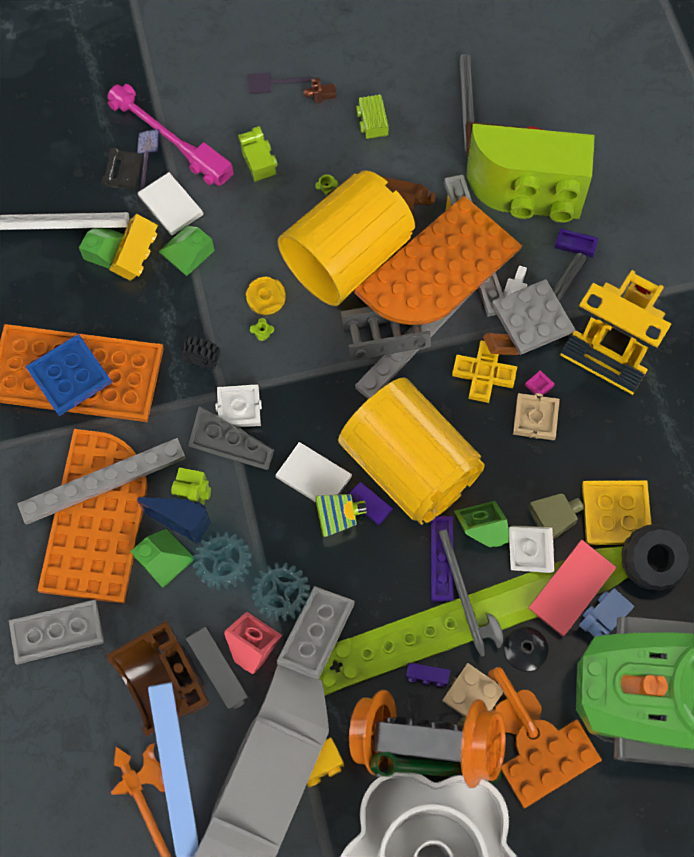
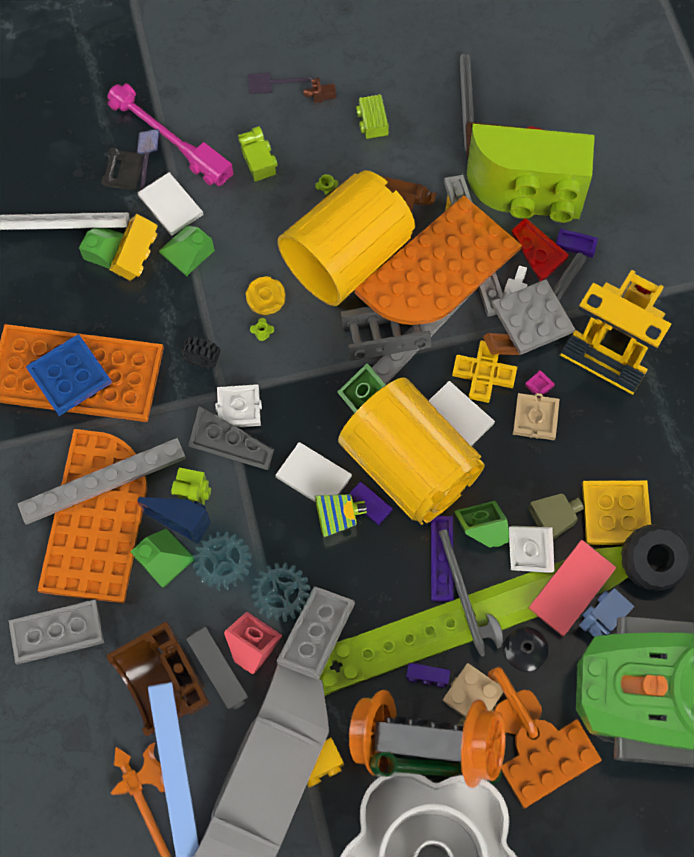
(361, 387): none -> bright green slope
(461, 413): none -> white tile
(538, 249): none -> red wing

